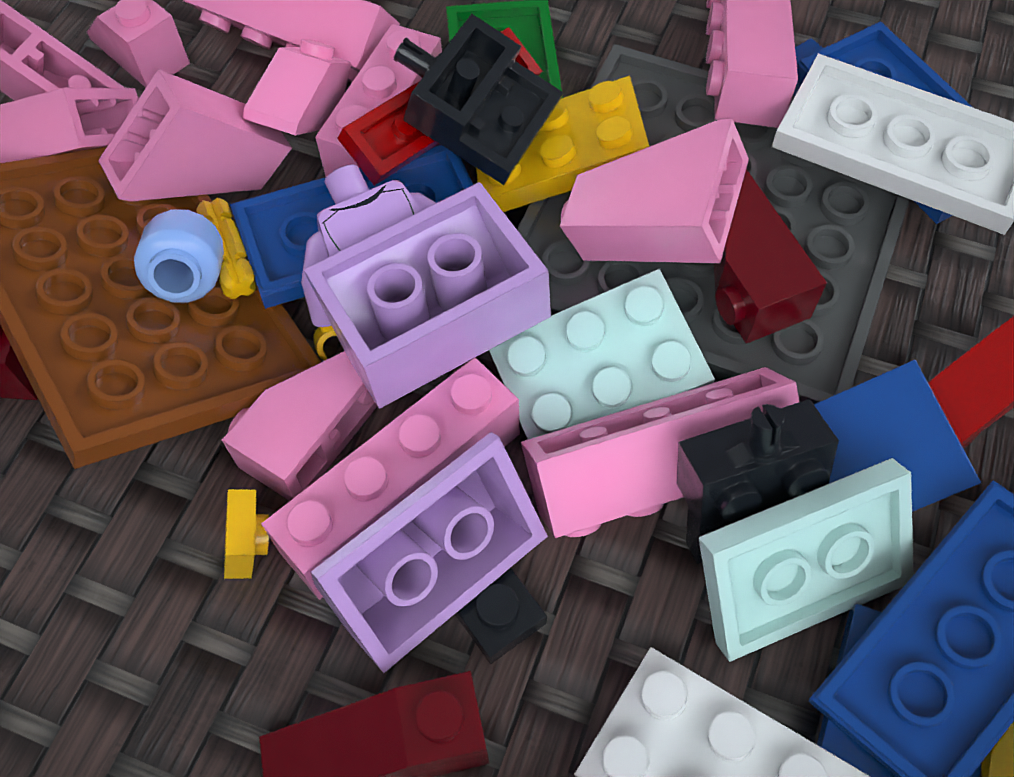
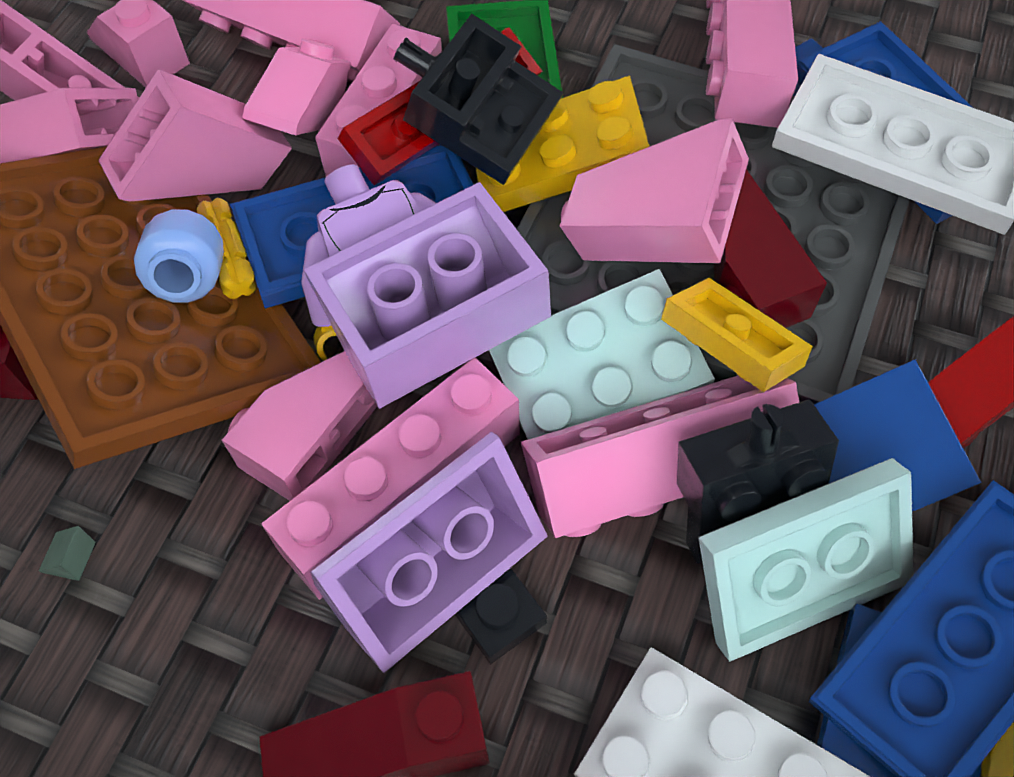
(68, 554): none -> sand green piece
(243, 534): yellow plate -> none
(736, 334): none -> yellow plate

